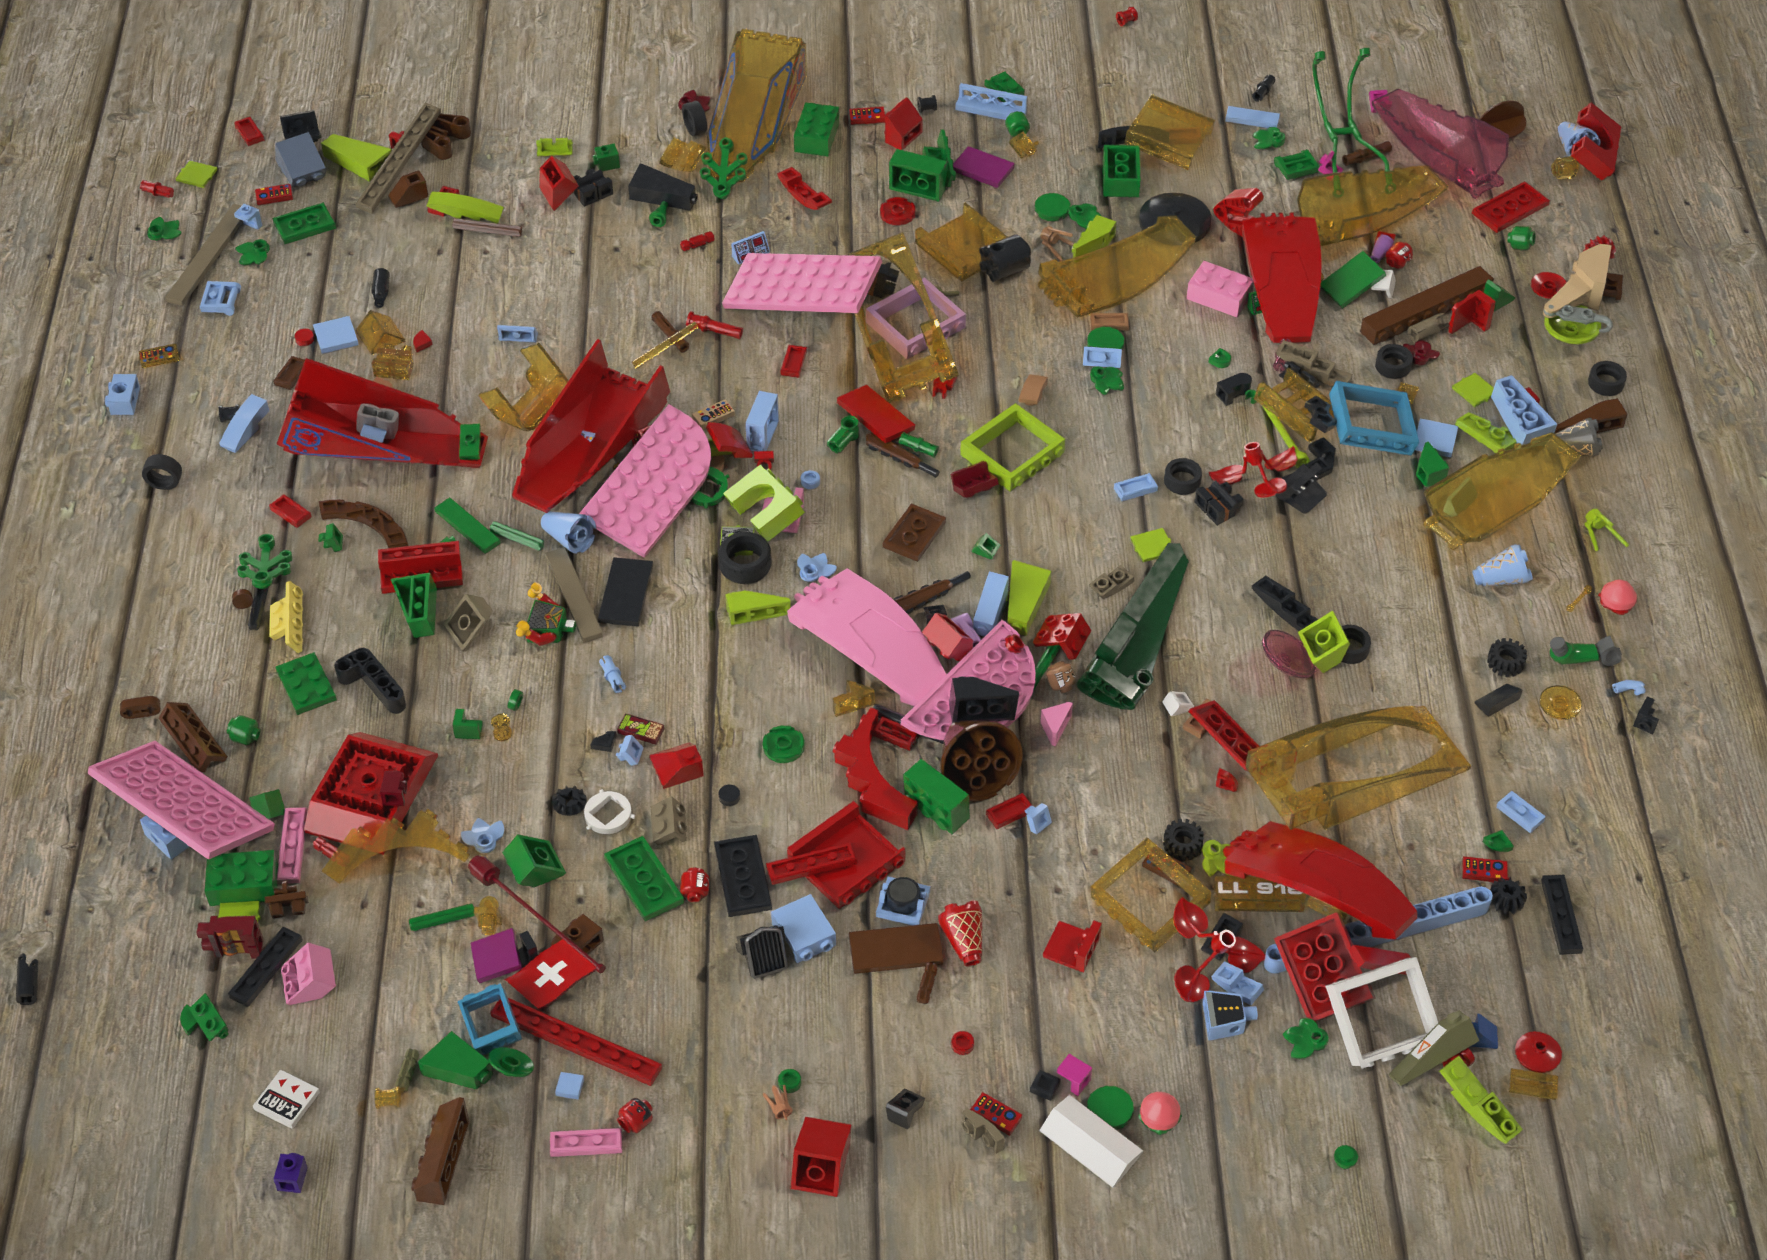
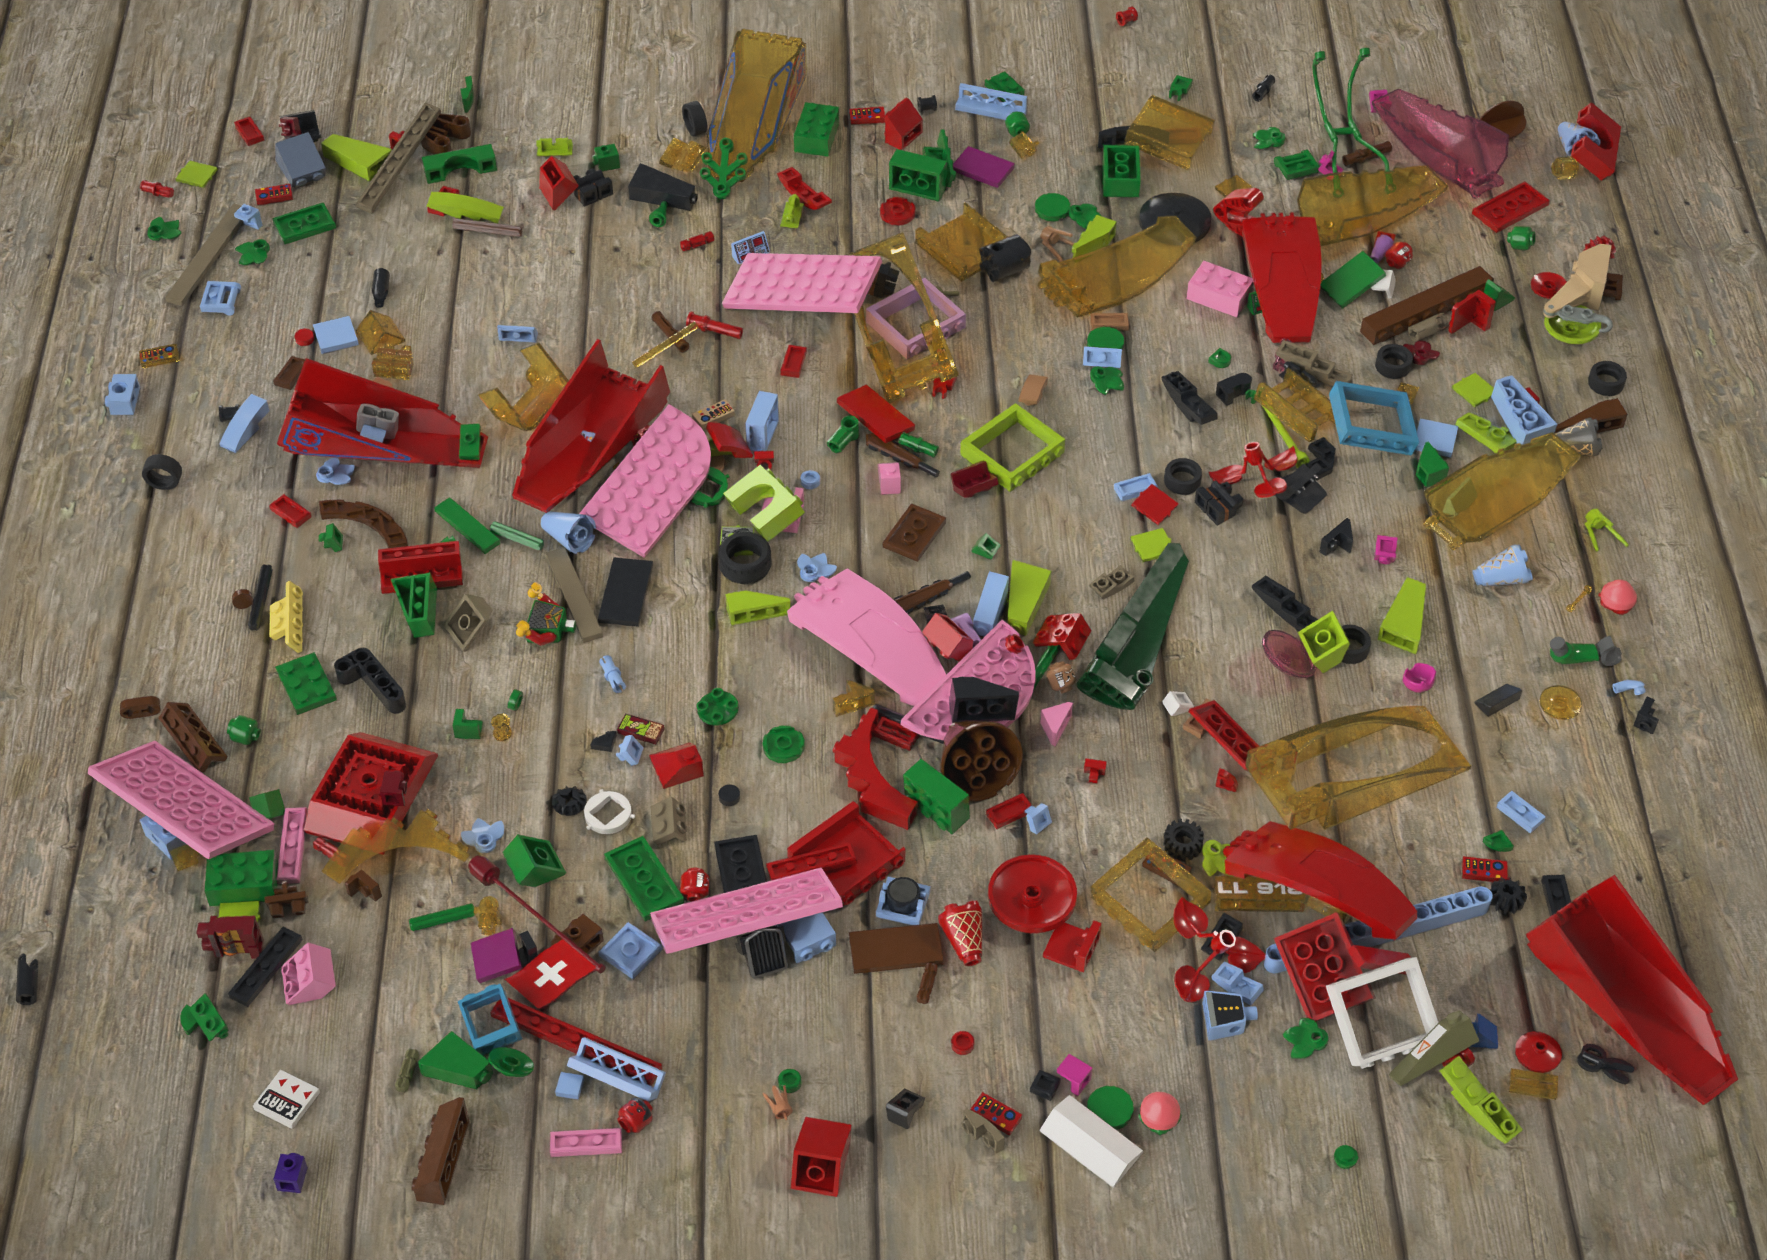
(184, 857): none -> clear yellow plate
(262, 578): green plant -> none
(290, 126): none -> dark red tile
(335, 472): none -> light blue plate
(363, 883): none -> reddish brown bracket
(388, 1097): clear yellow bush -> none
(409, 189): reddish brown slope -> none
(421, 341): red tile -> none
(440, 165): none -> green arch
(467, 94): none -> green slope
(611, 1076): none -> light blue fence
(630, 950): none -> light blue tile
(691, 96): dark red plate -> none
(717, 707): none -> green dish
(745, 910): none -> bright pink plate
(792, 212): none -> lime hinge
(889, 478): none -> bright pink slope
(1032, 893): none -> red dish
(1095, 768): none -> red tile
(1155, 504): none -> red piece
(1180, 86): none -> green plate
(1187, 399): none -> black slope
(1232, 184): none -> clear yellow piece
(1252, 117): light blue tile -> none
(1320, 414): black tile -> none
(1340, 536): none -> black slope
(1385, 549): none -> dark pink bracket
(1404, 619): none -> lime slope
(1419, 678): none -> dark pink hair
(1507, 666): black tyre -> none
(1608, 1065): none -> black piece
(1636, 985): none -> red windscreen

